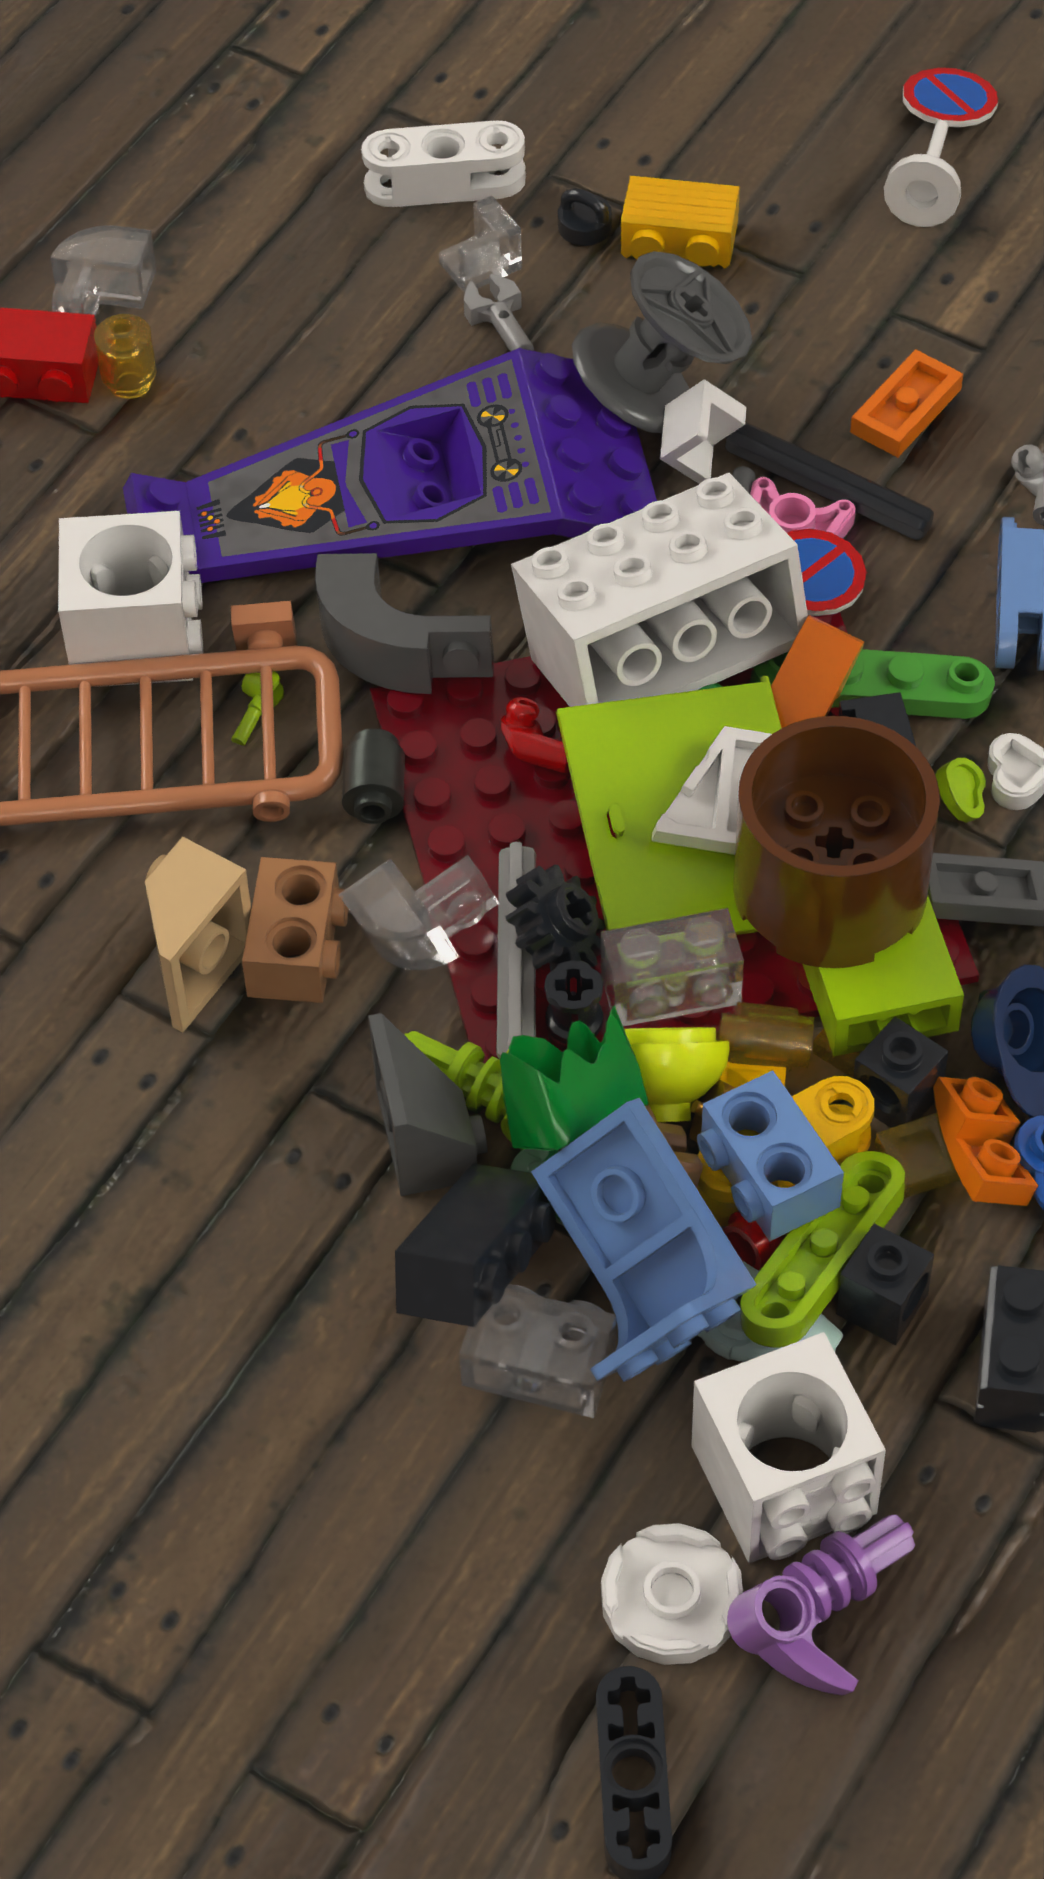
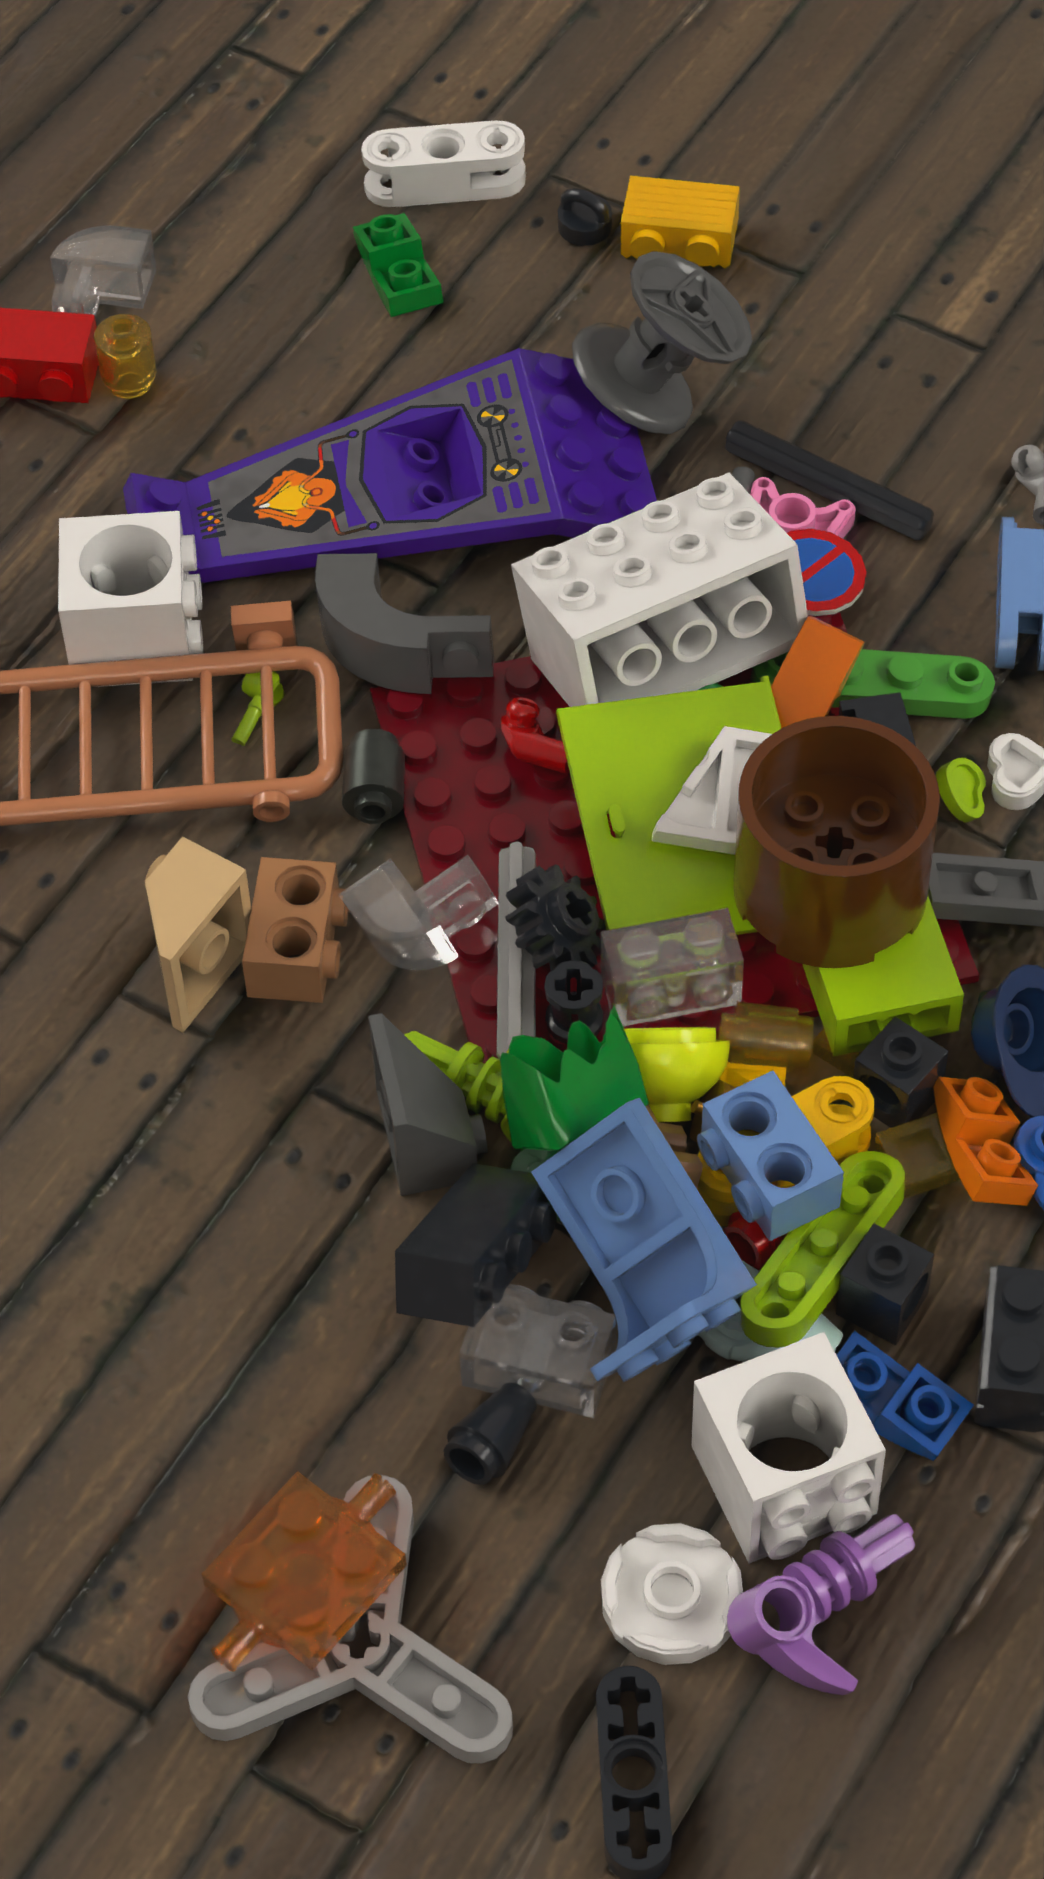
(304, 1571): none -> clear orange plate
(397, 264): none -> green slope
(400, 1675): none -> light grey piece
(489, 1435): none -> black cone
(491, 251): clear panel -> none
(499, 313): light grey bar -> none
(695, 425): white panel -> none
(903, 1405): none -> blue slope
(906, 403): orange plate -> none
(924, 186): piece -> none

